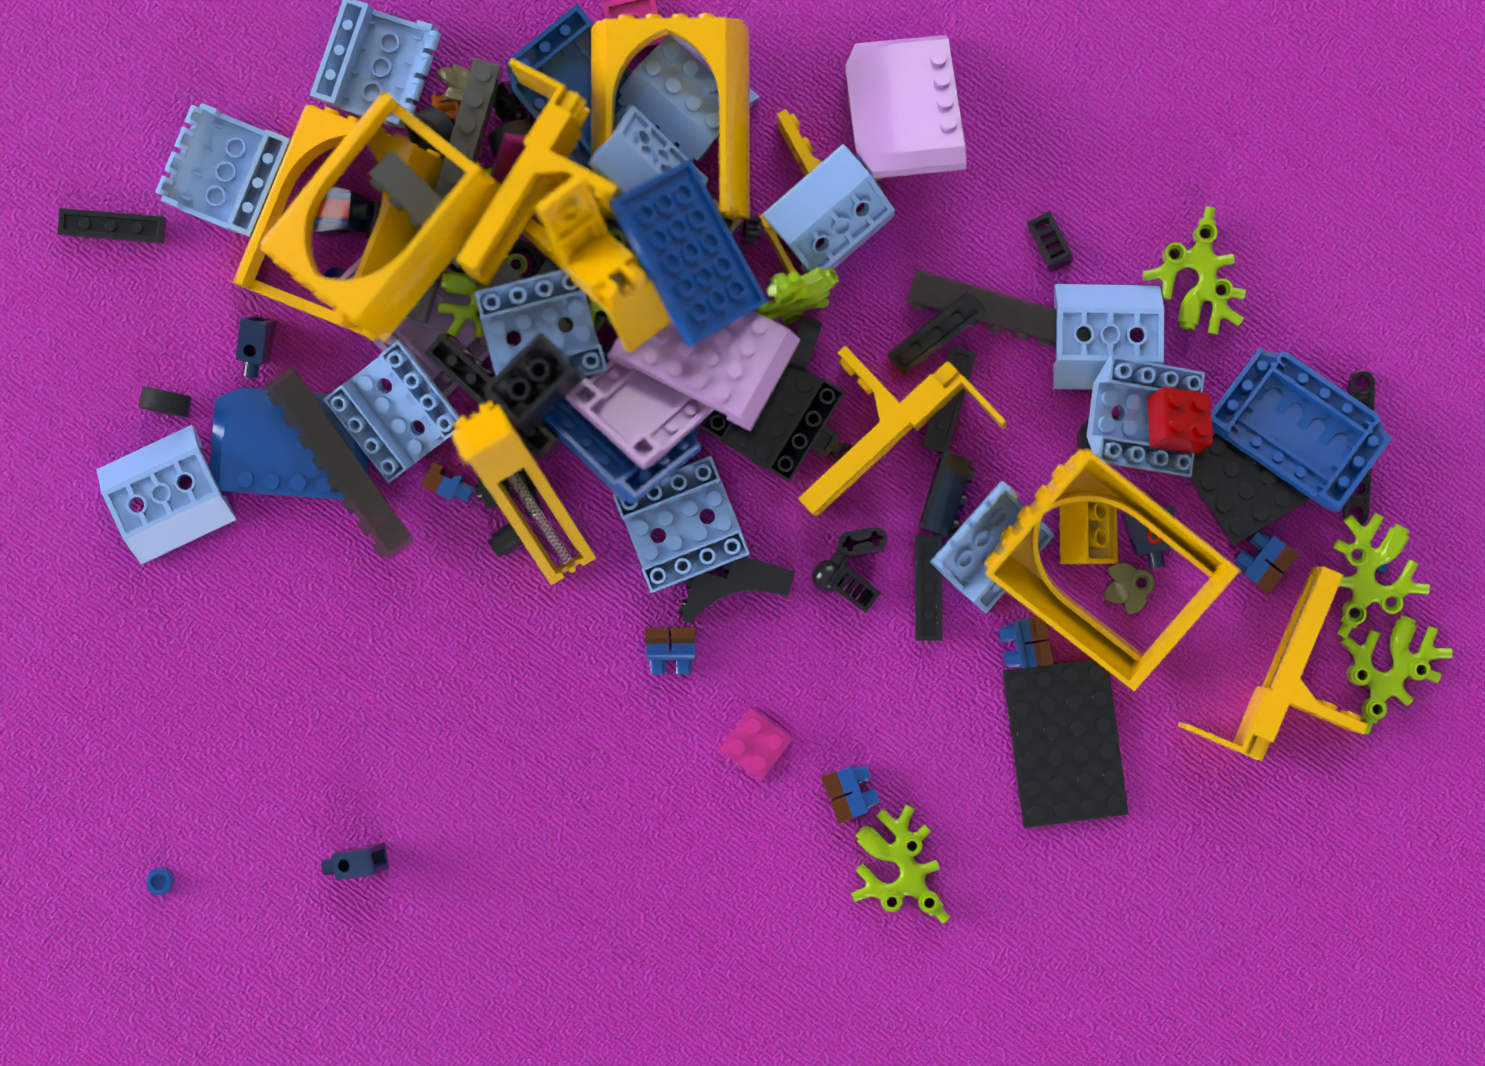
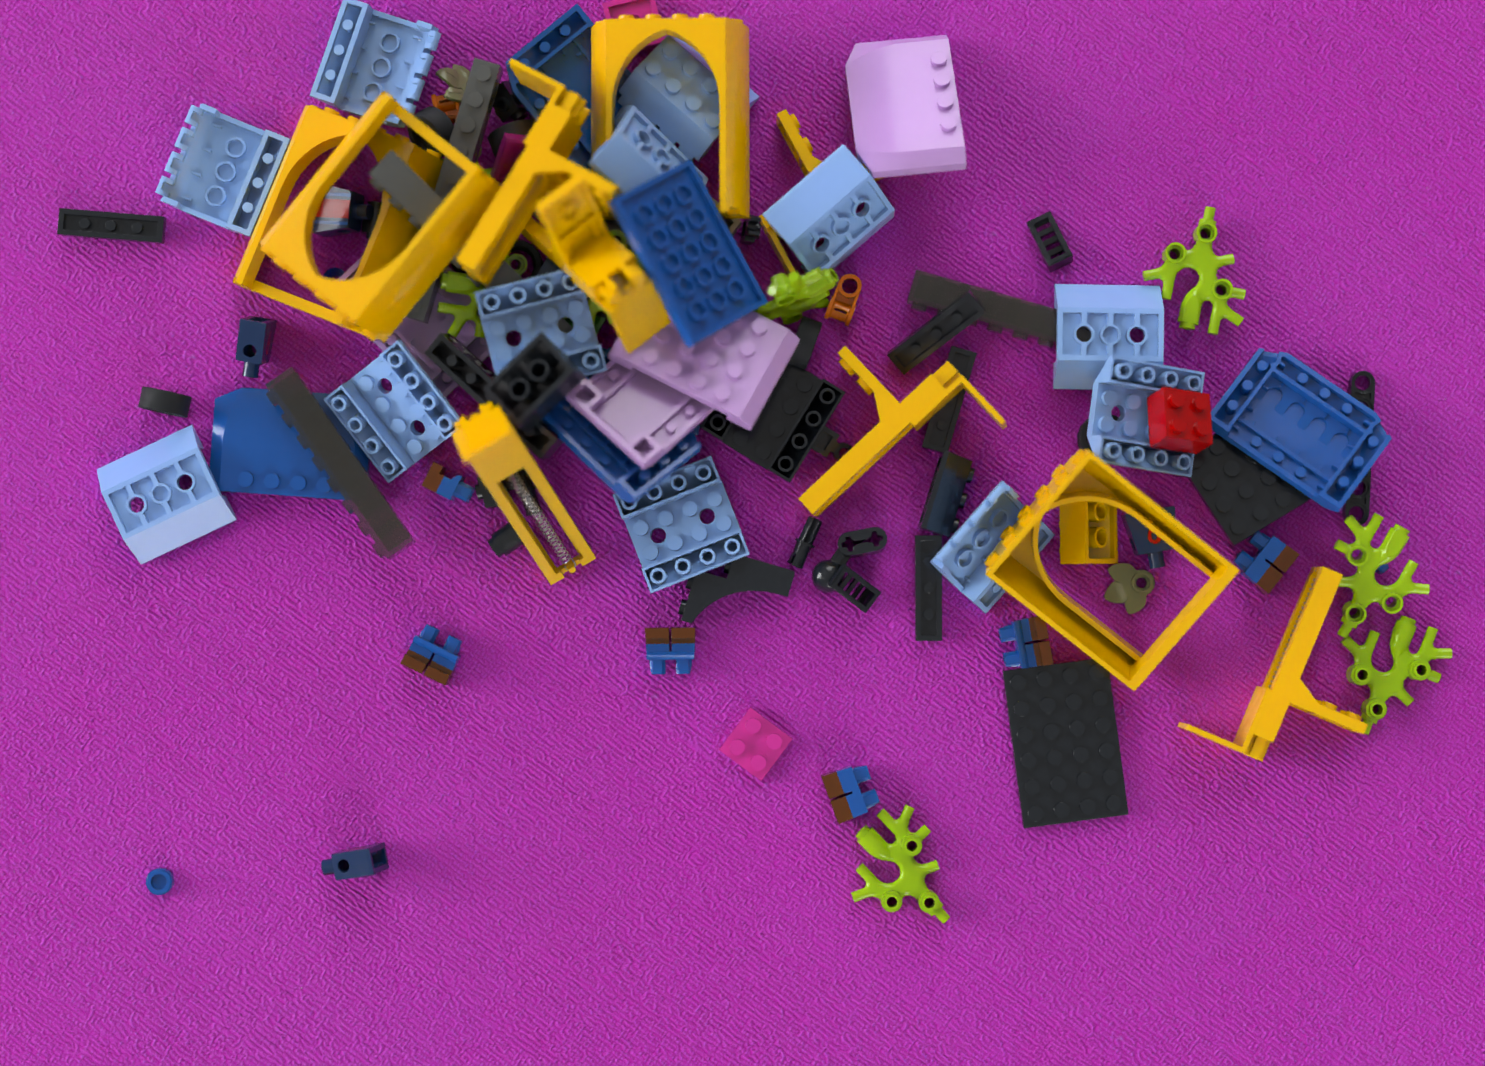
(423, 649): none -> blue hips
(805, 542): none -> black axle
(843, 301): none -> orange piece

